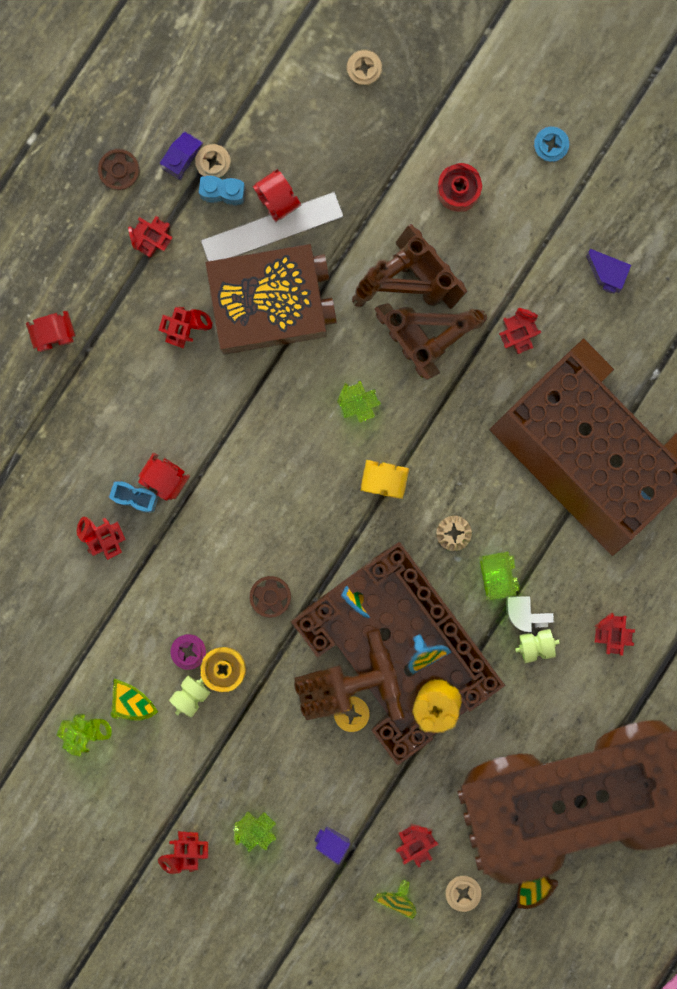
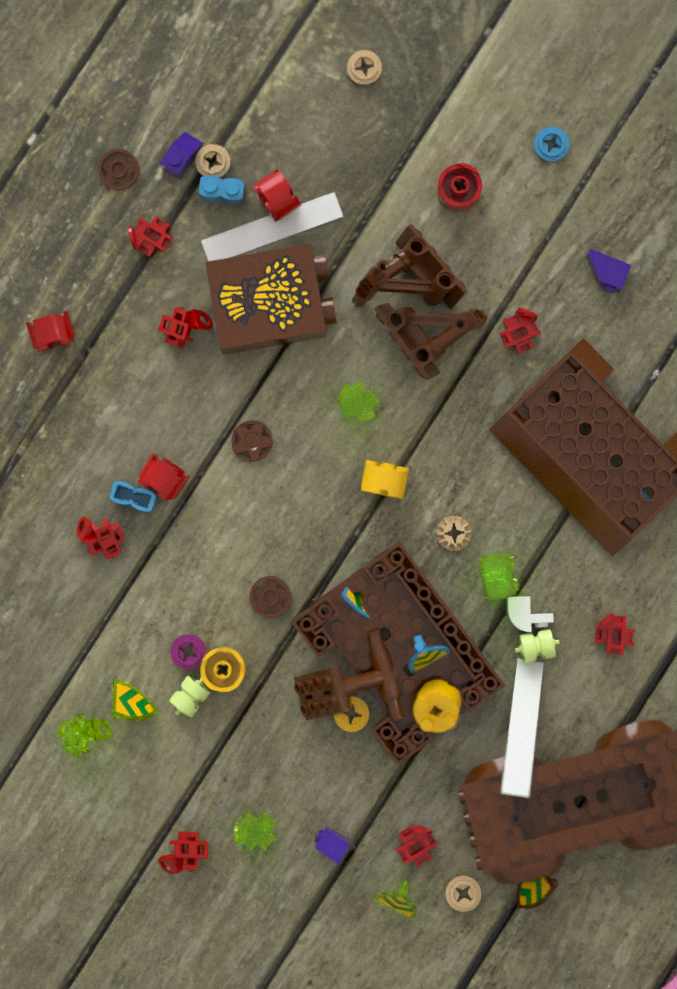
(252, 441): none -> reddish brown wheel
(522, 728): none -> white sticker

